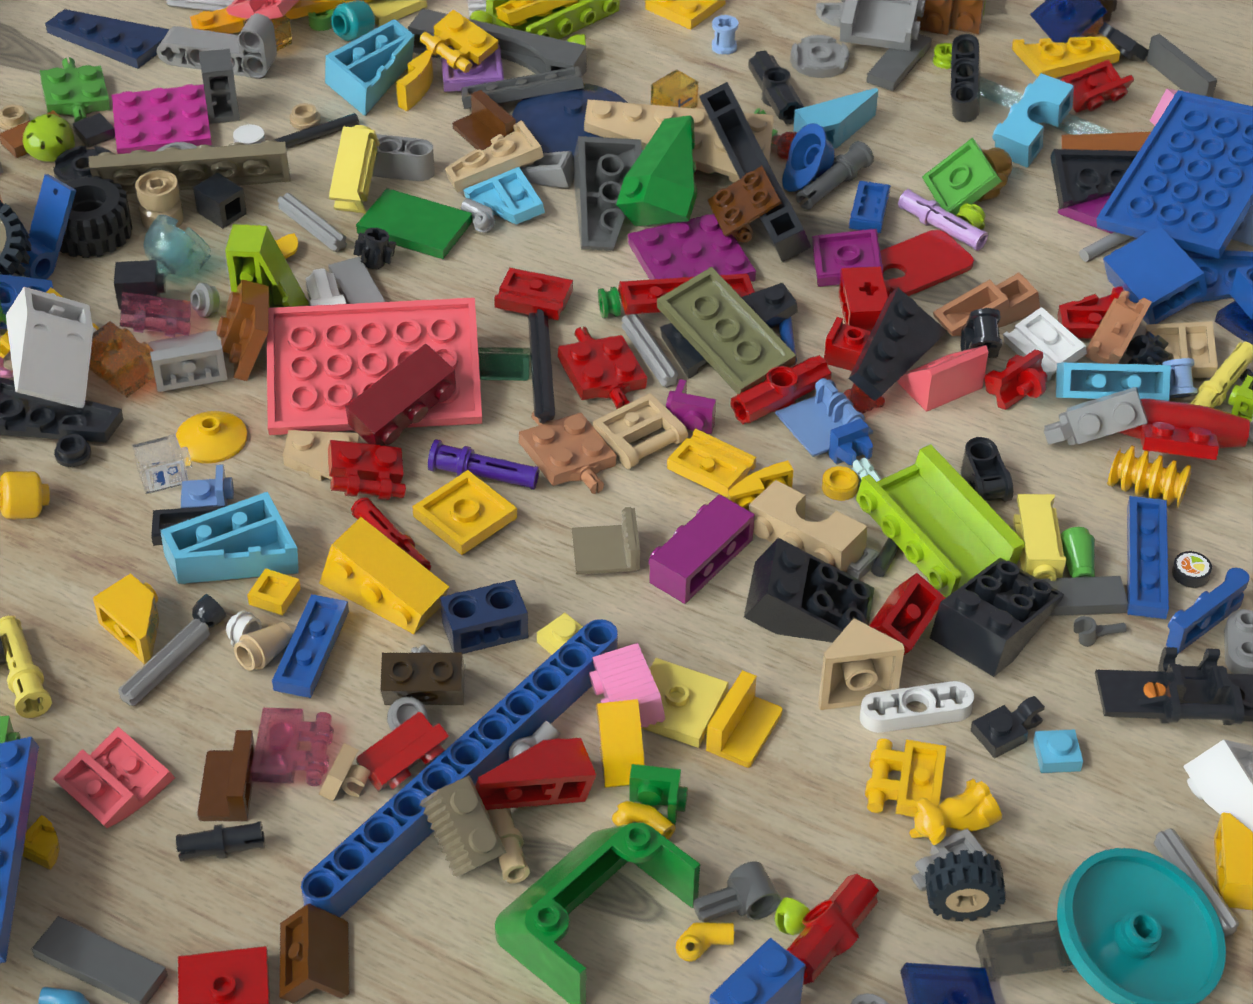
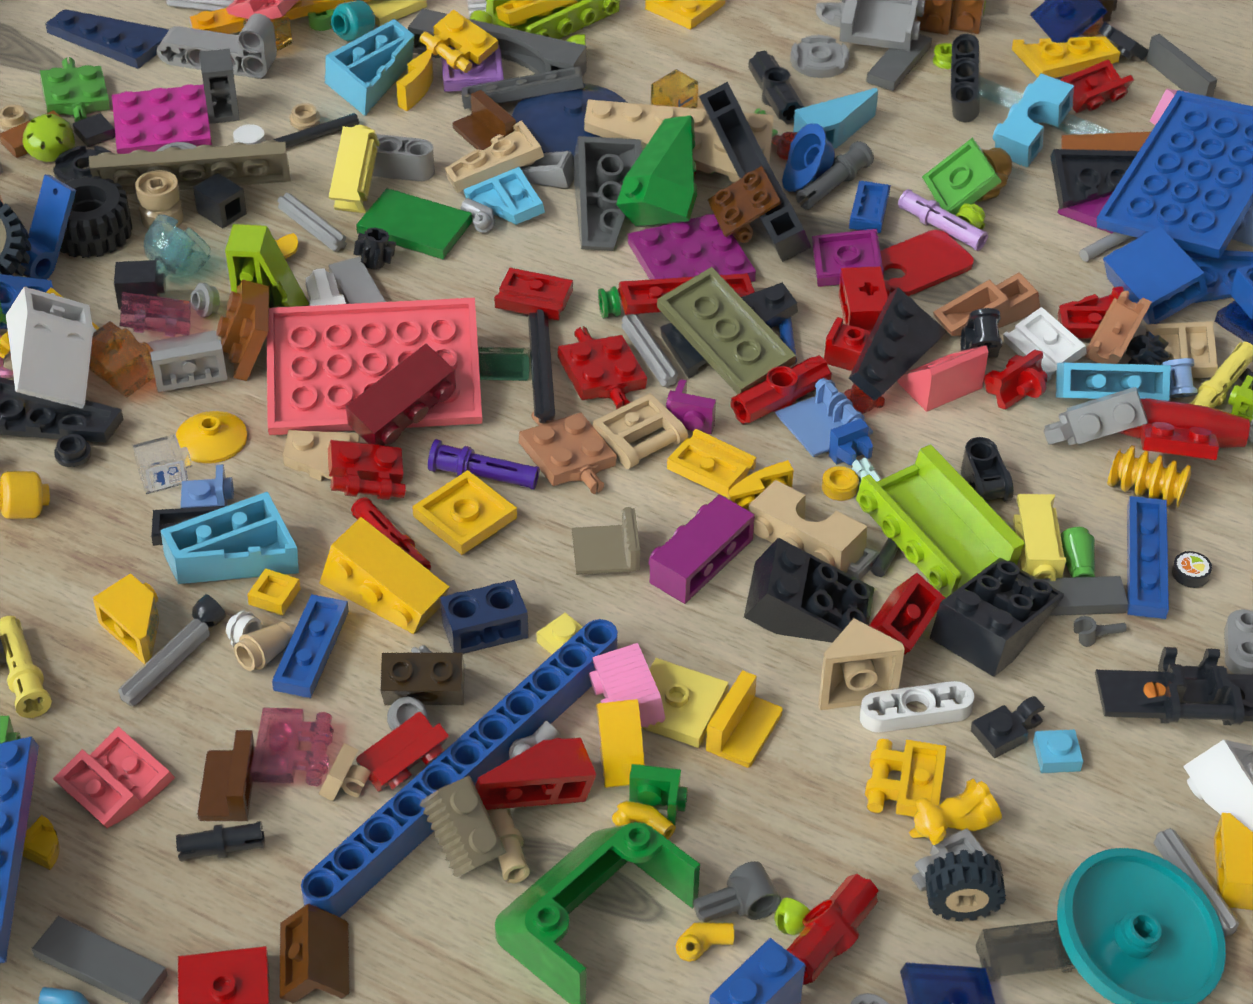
(724, 39): light blue bush -> none
(1207, 610): blue plate -> none

